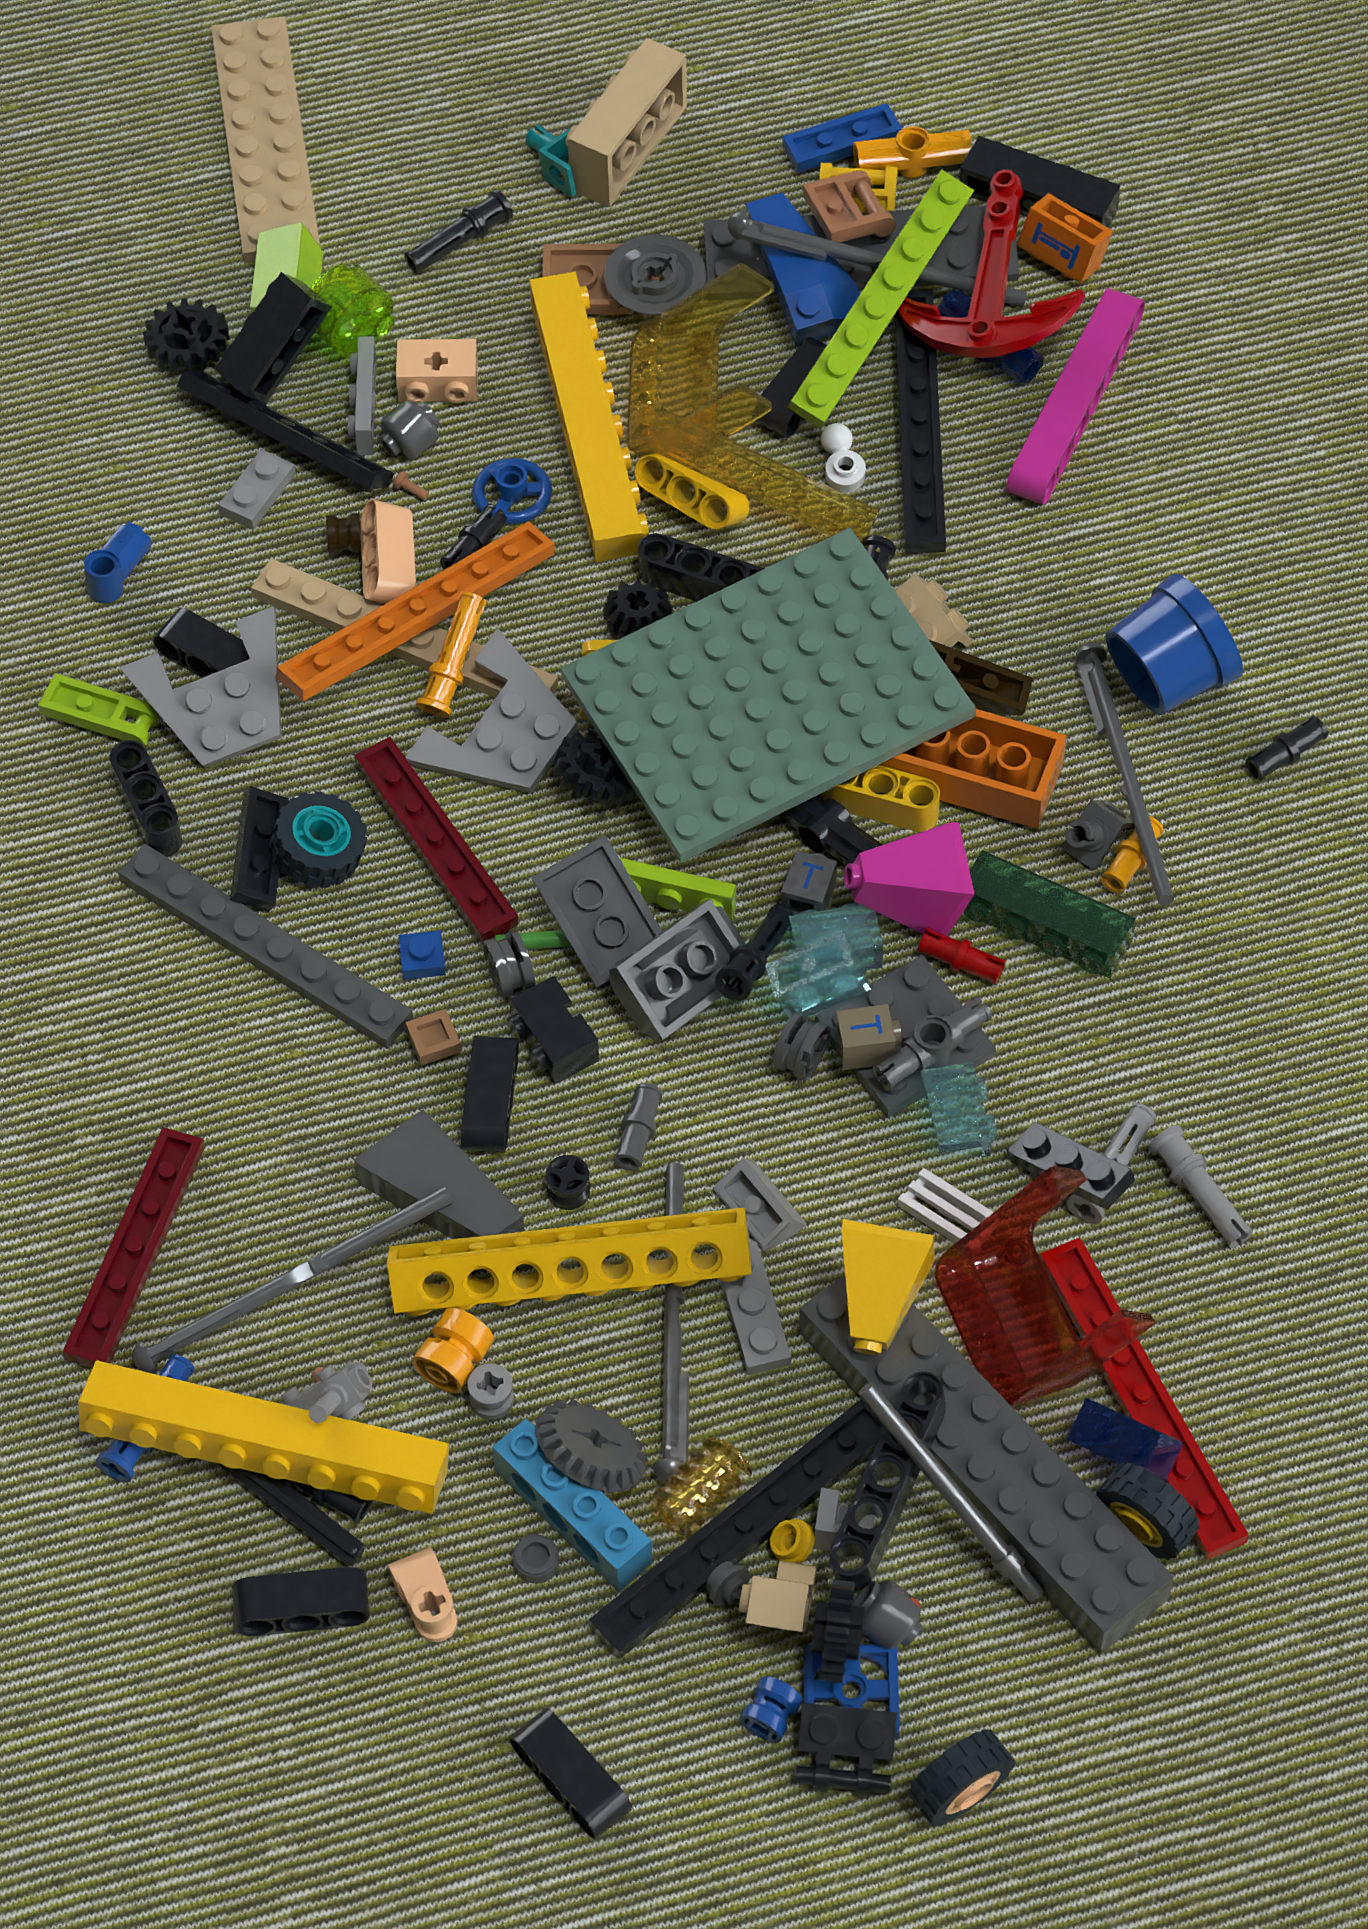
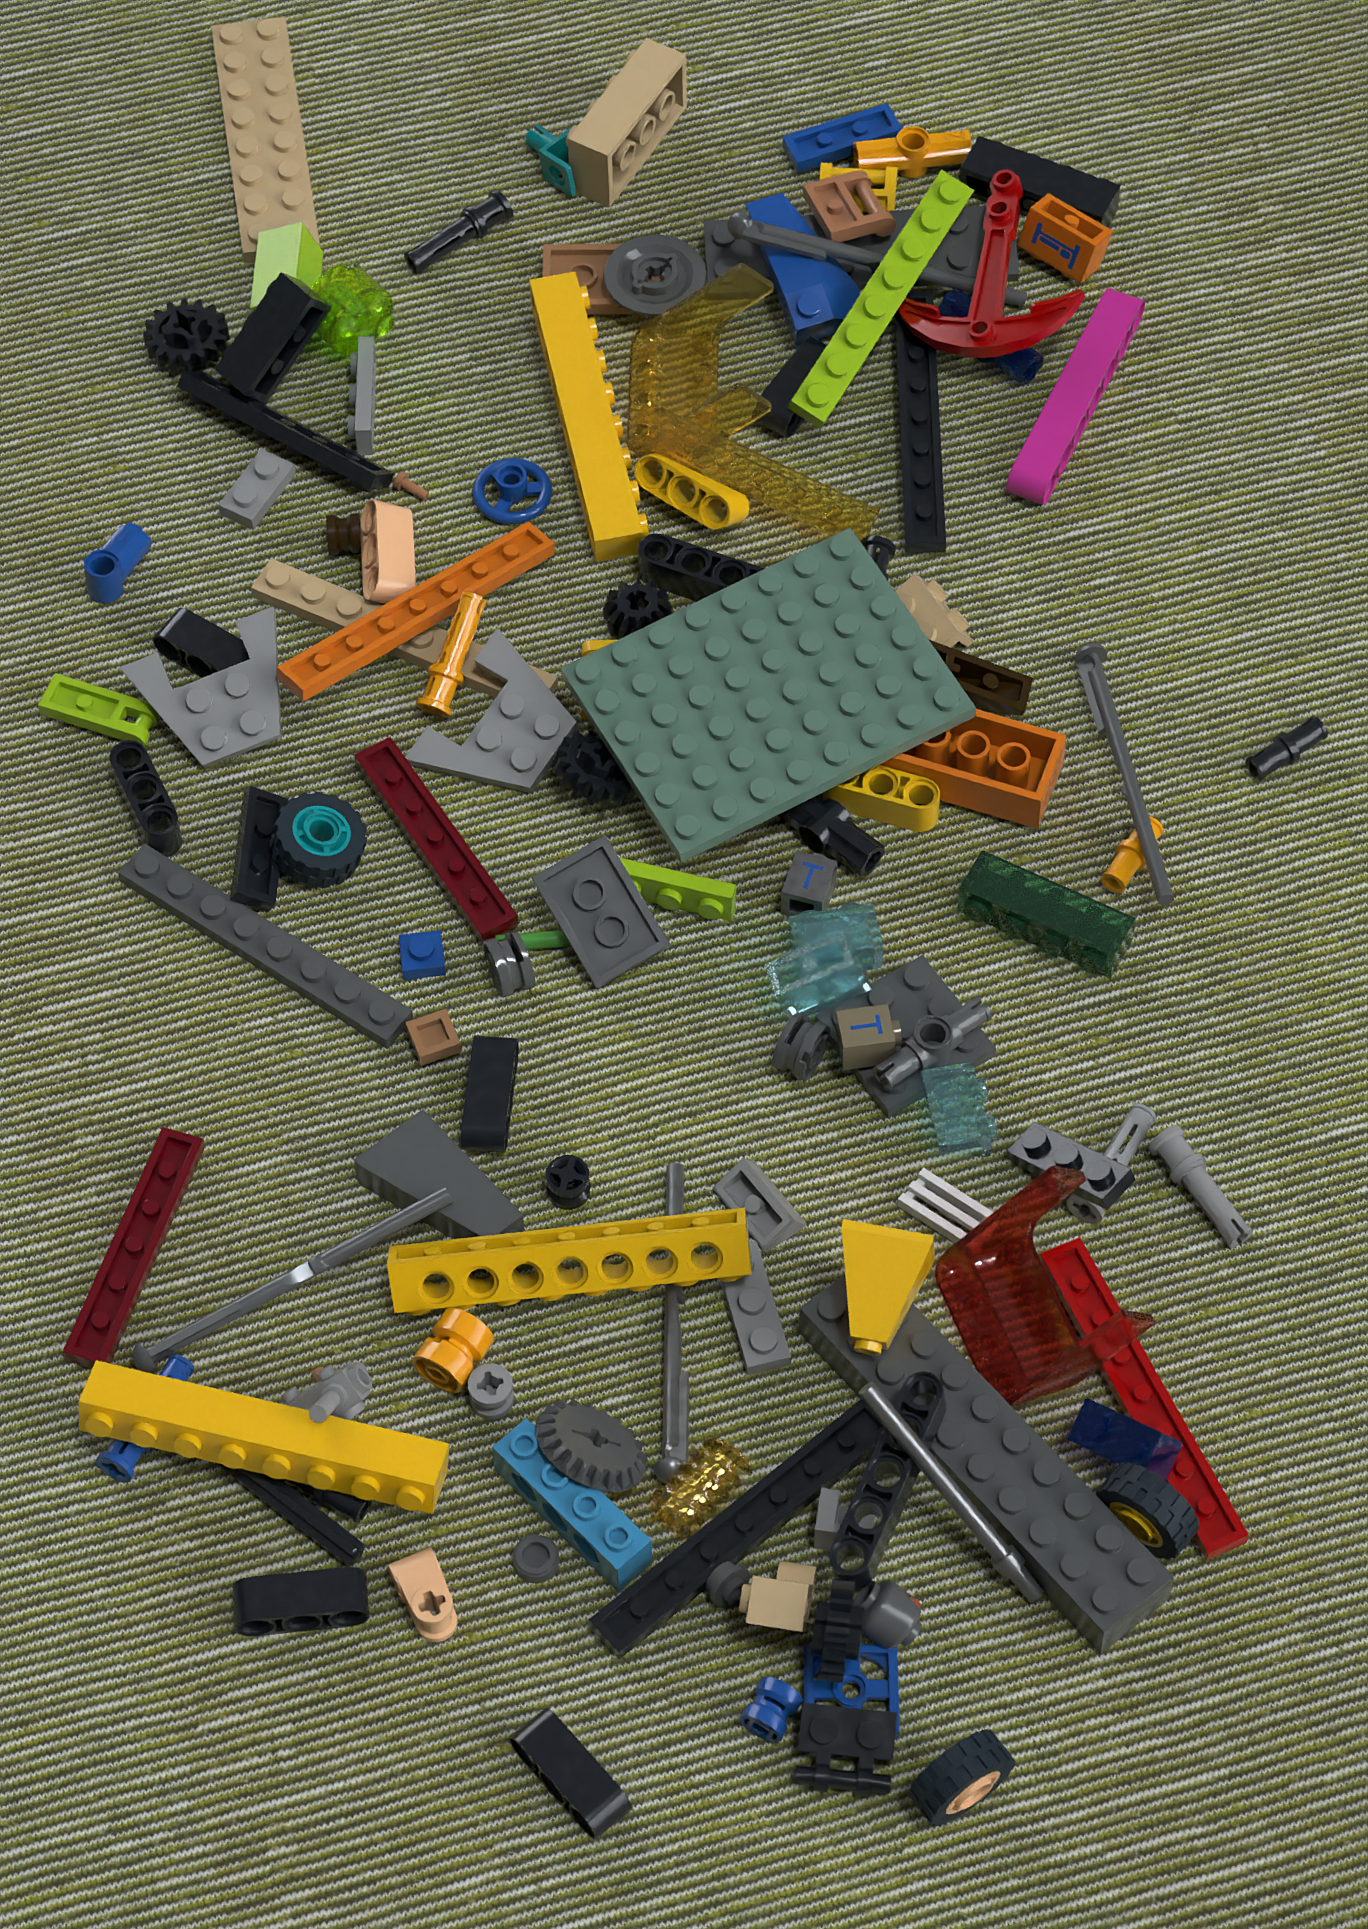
(409, 429): dark grey head -> none
(437, 370): light nougat brick -> none
(475, 536): black pin -> none
(555, 1038): black brick -> none
(638, 1126): dark grey pin -> none
(676, 971): dark grey slope -> none
(749, 960): black pin -> none
(792, 1541): yellow plate -> none
(837, 441): white plate -> none
(915, 879): dark pink slope -> none
(961, 955): red pin -> none
(1095, 832): dark grey bracket -> none
(1173, 647): blue piece -> none

